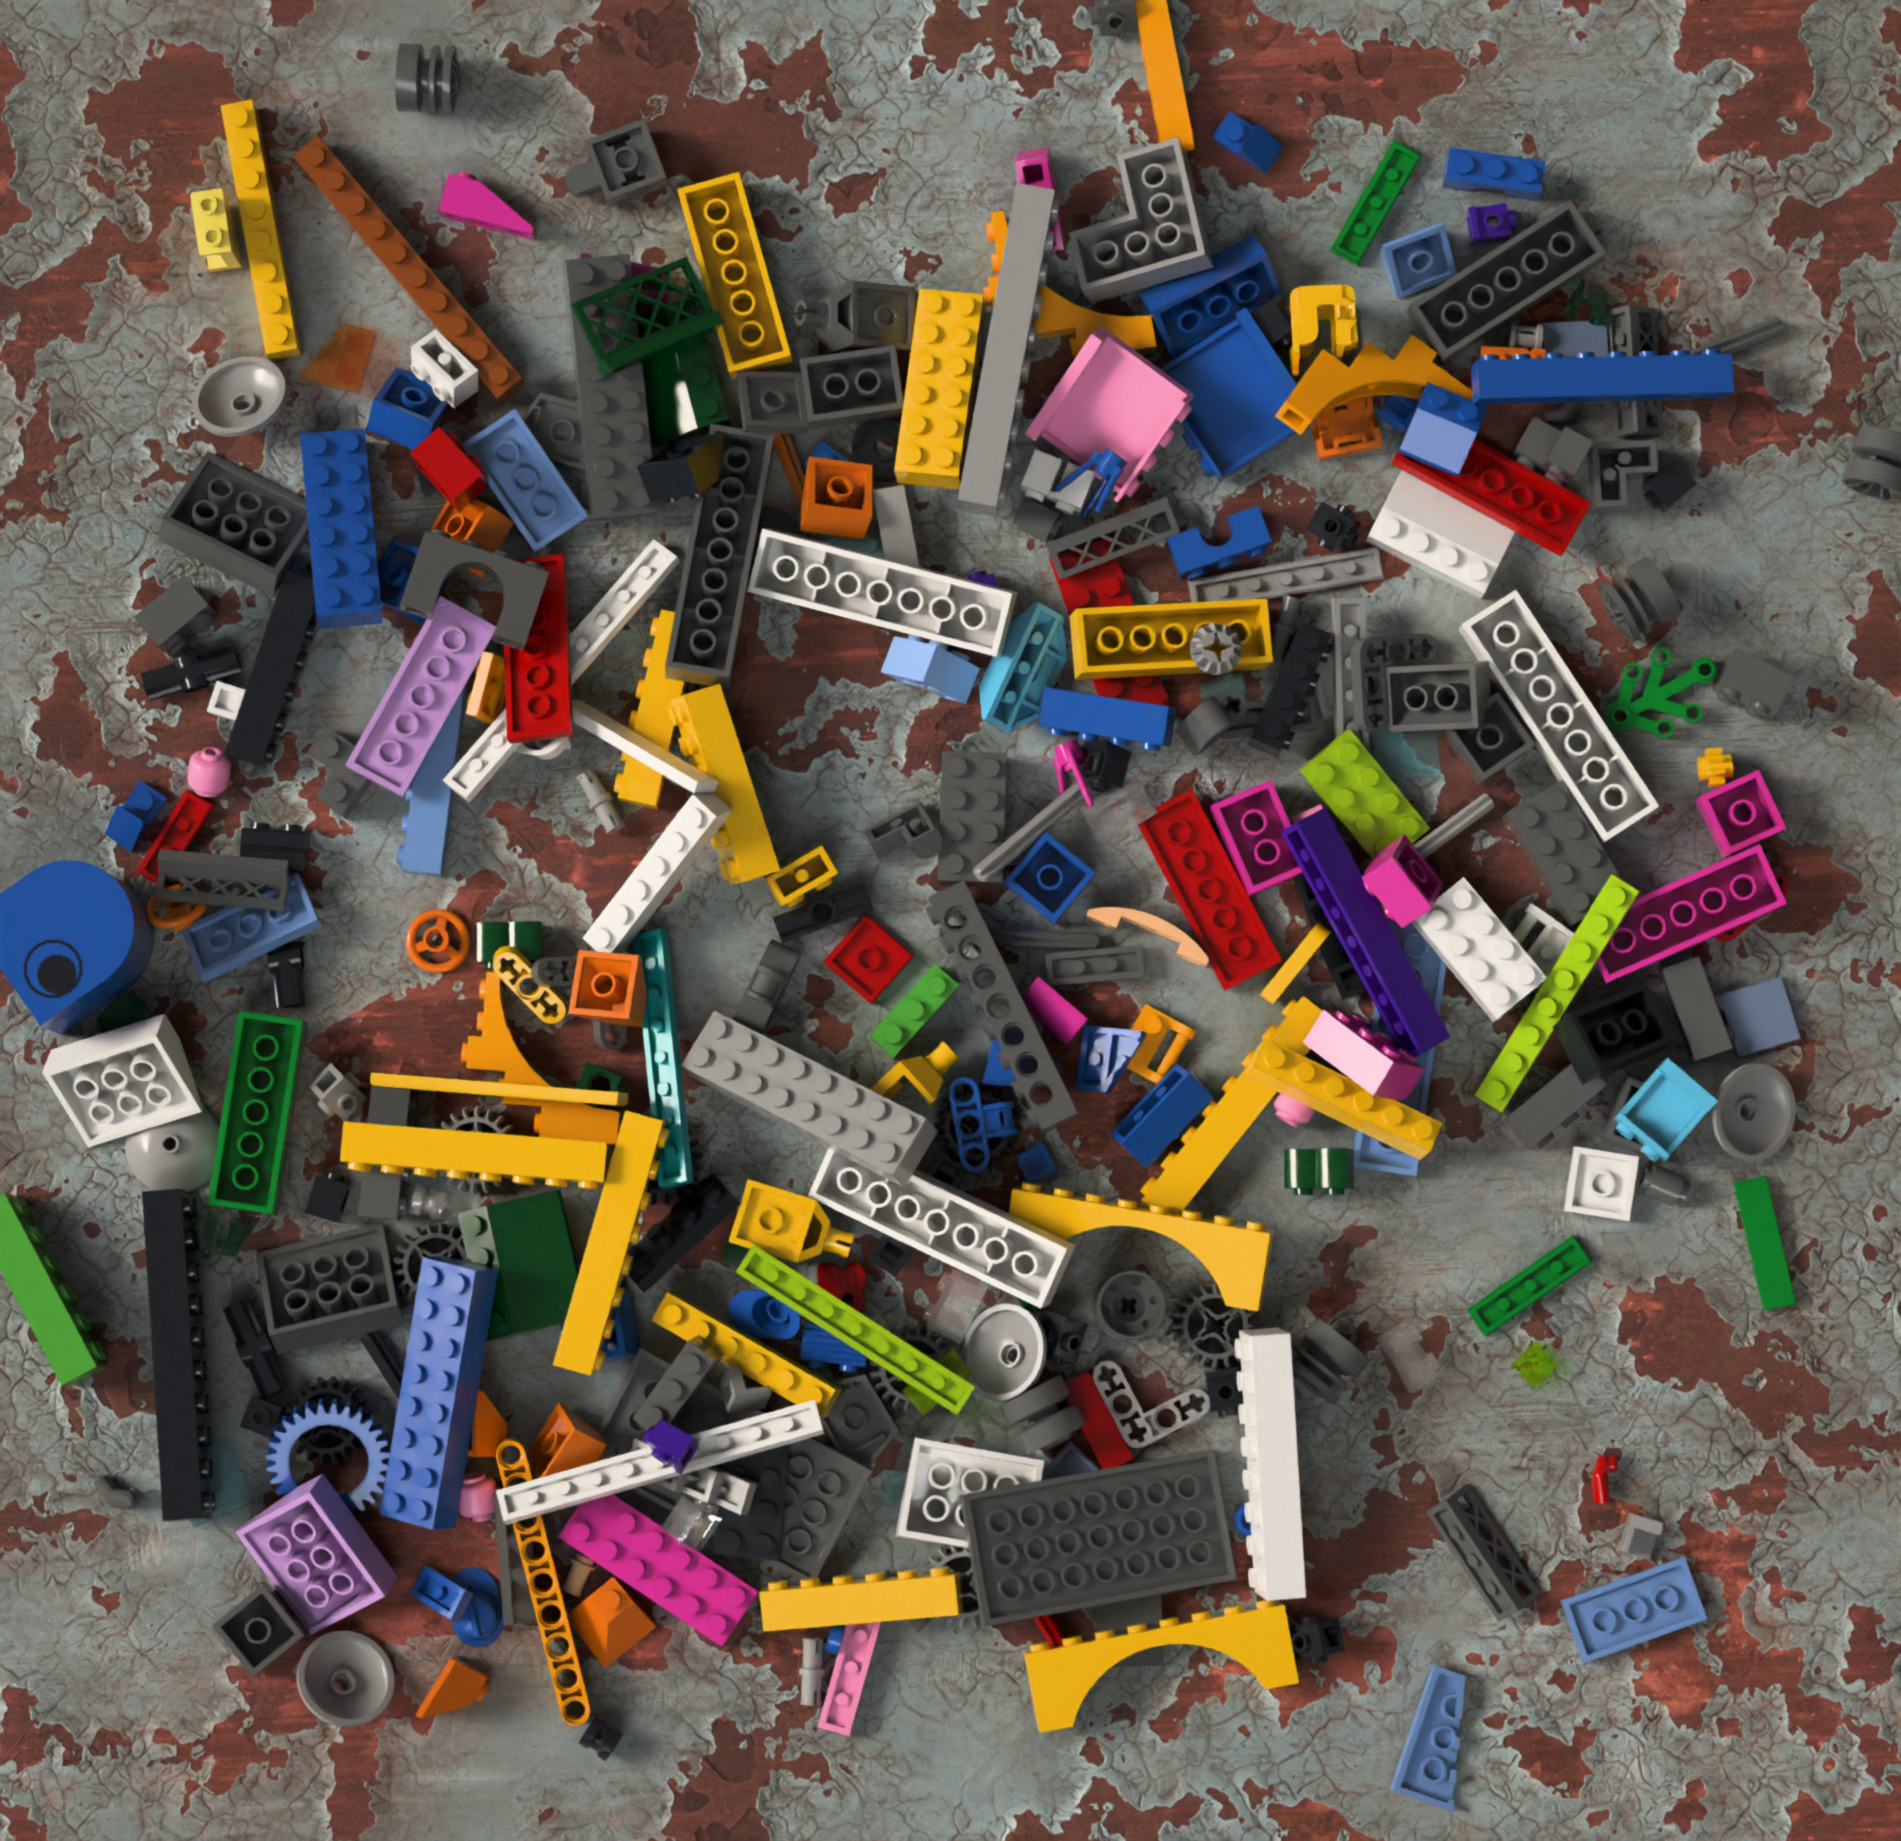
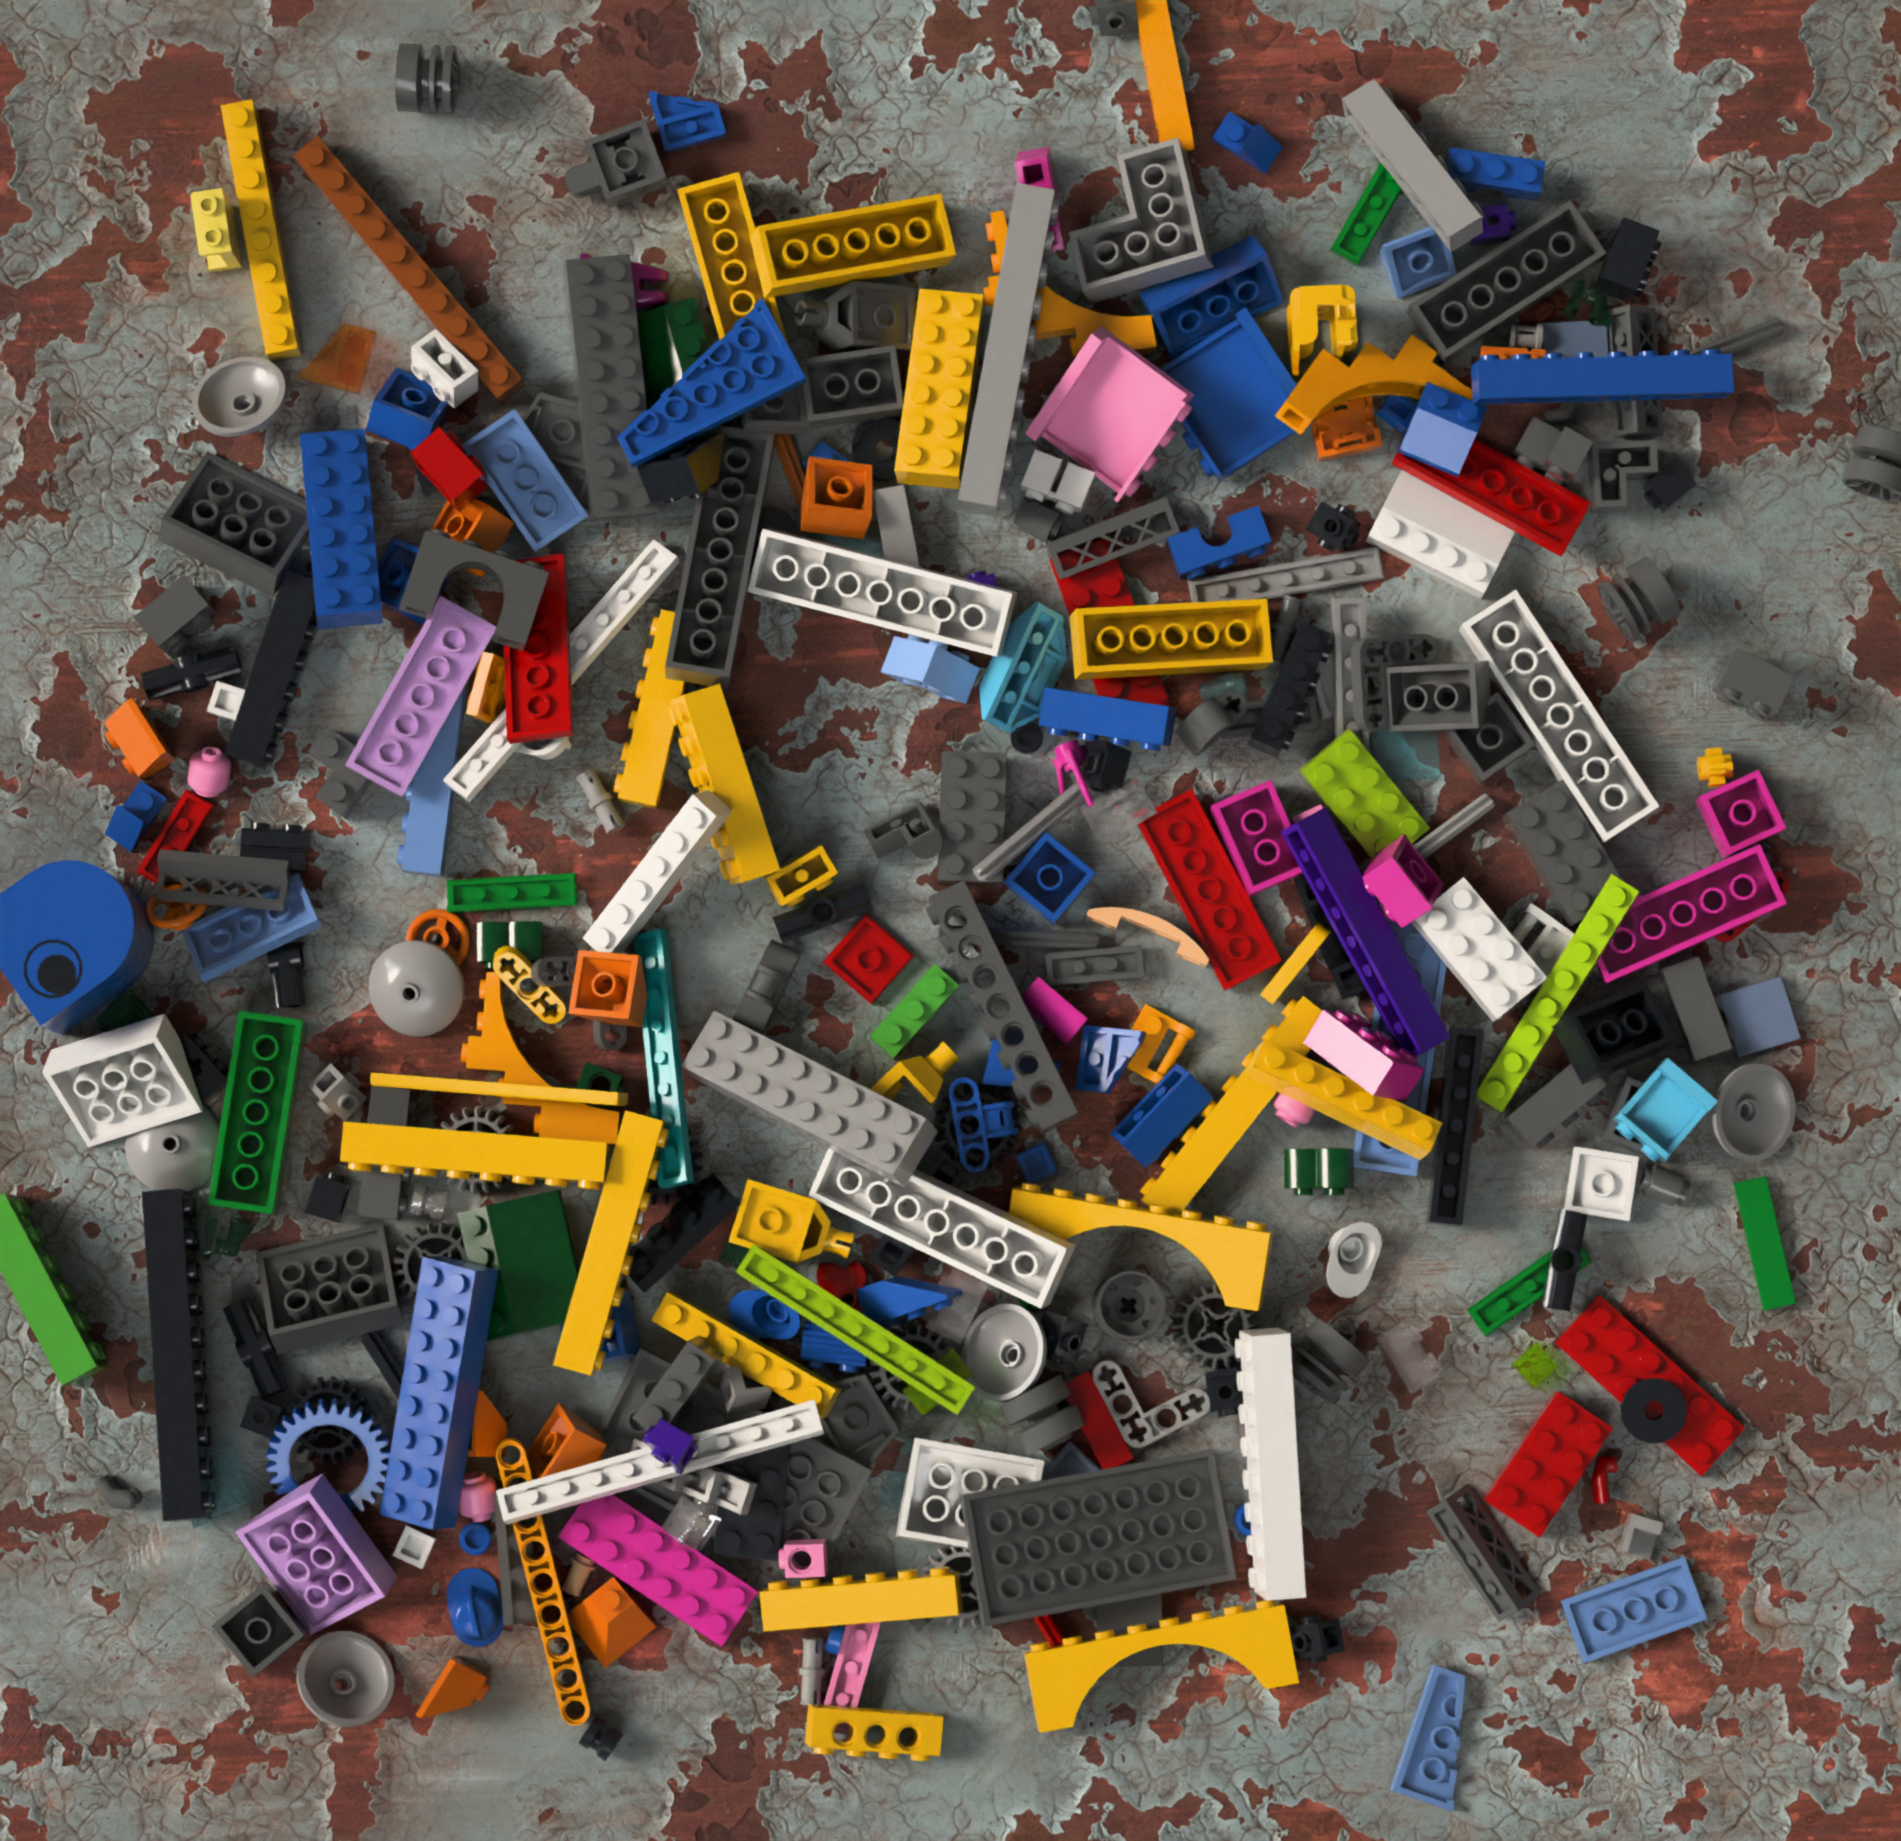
(138, 739): none -> orange slope
(213, 1075): none -> black brick
(414, 1547): none -> white plate
(433, 978): none -> light grey dish
(441, 1594): blue plate -> none
(475, 1538): none -> blue tile
(476, 205): dark pink slope -> none
(512, 892): none -> green tile
(642, 749): tile -> none
(664, 338): dark green fence -> none
(686, 121): none -> blue wing
(725, 382): none -> blue wing
(815, 1548): none -> bright pink brick
(824, 1719): none -> yellow brick
(852, 245): none -> yellow brick
(903, 1296): none -> blue slope
(1027, 738): none -> black tile
(1109, 467): blue plant -> none
(1206, 659): light grey gear -> none
(1275, 323): black window -> none
(1352, 1258): none -> white piece
(1413, 165): none -> light grey brick
(1457, 1120): none -> black brick
(1547, 1464): none -> red brick
(1568, 1238): none -> black piece
(1621, 1356): none -> red plate
(1626, 261): none -> black brick
(1655, 696): green plant -> none
(1672, 1406): none -> black tile

